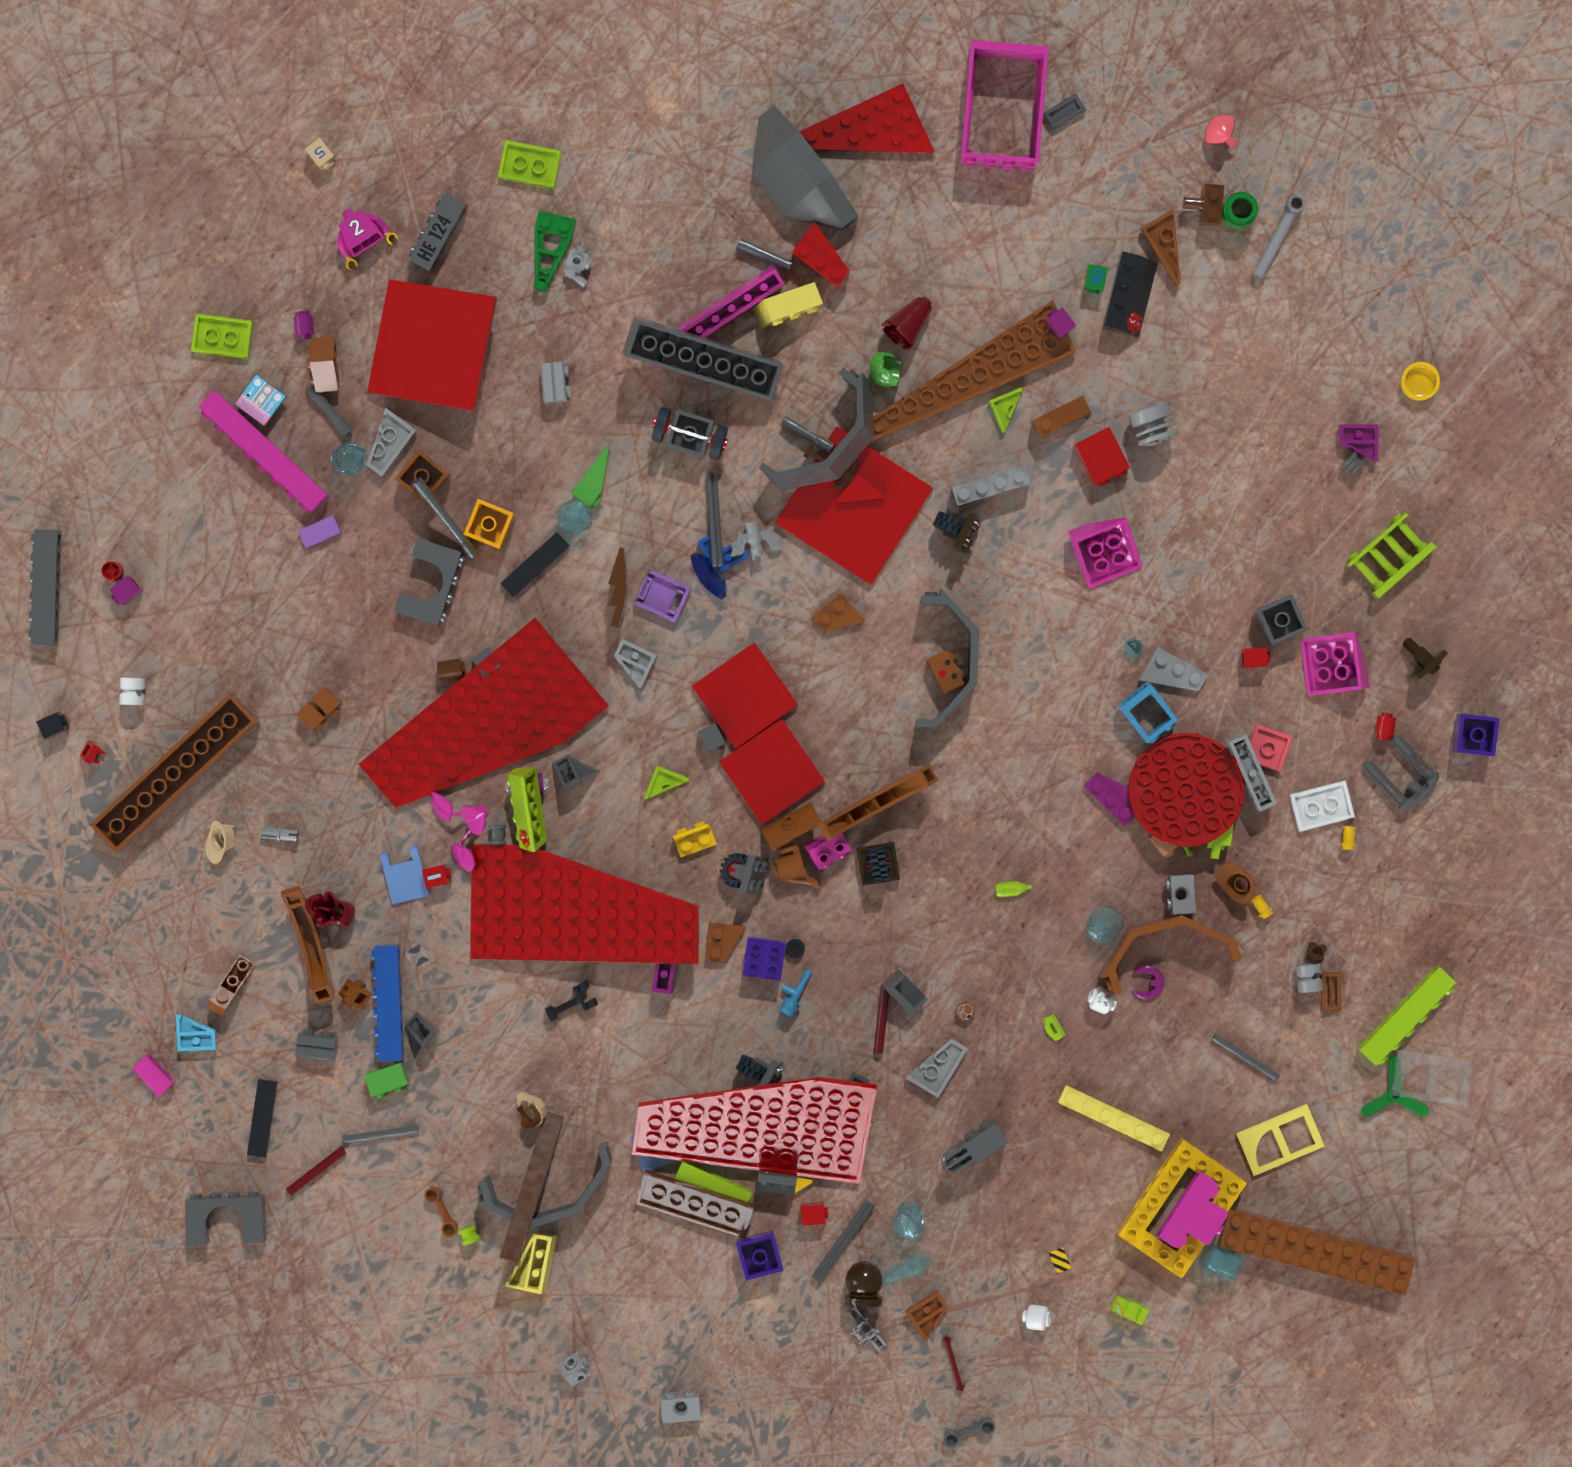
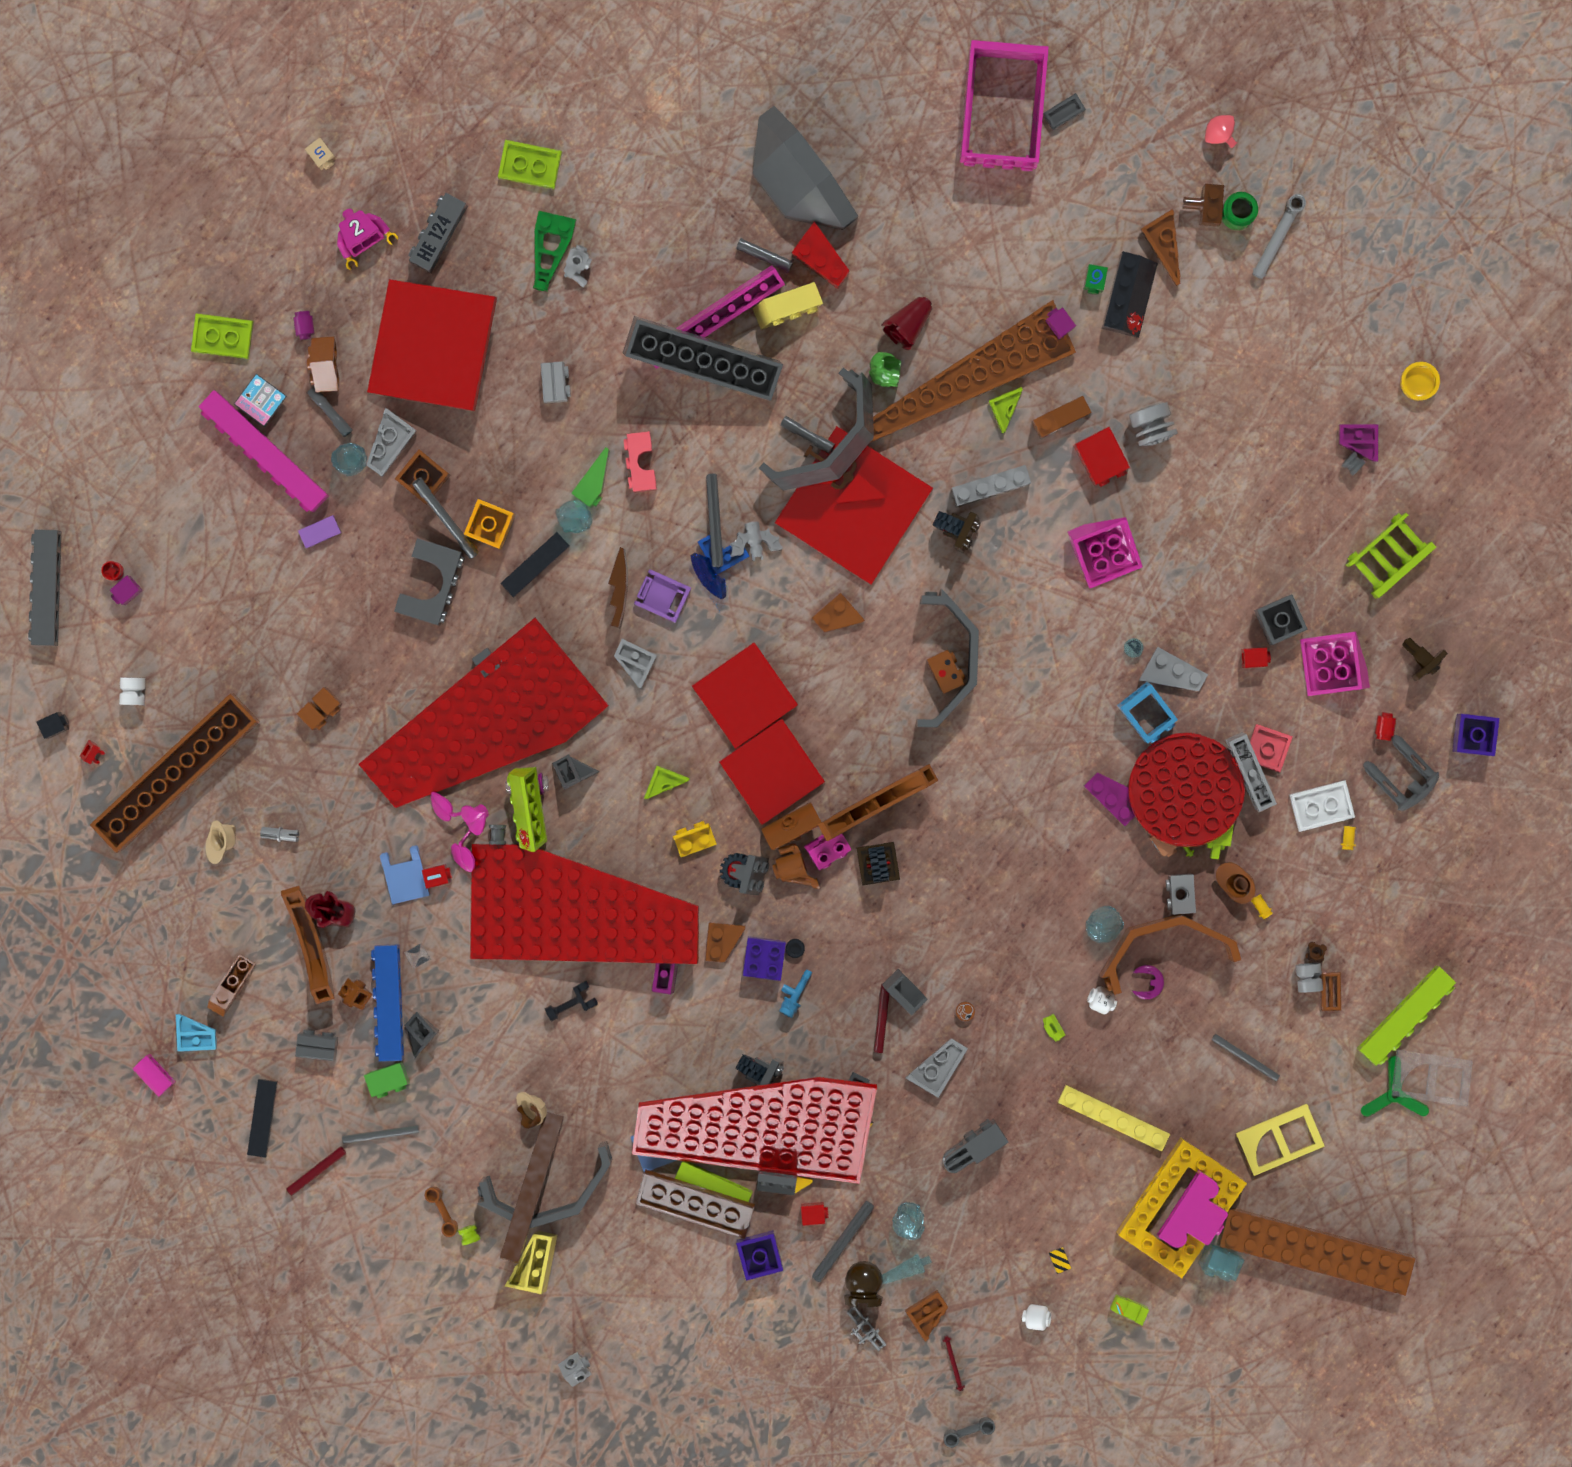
(249, 1206): dark grey arch -> none
(451, 669): reddish brown brick -> none
(640, 479): none -> coral arch
(672, 1414): light grey brick -> none
(689, 433): brick -> none
(712, 738): dark grey brick -> none
(875, 125): red wing -> none
(1011, 888): lime piece -> none

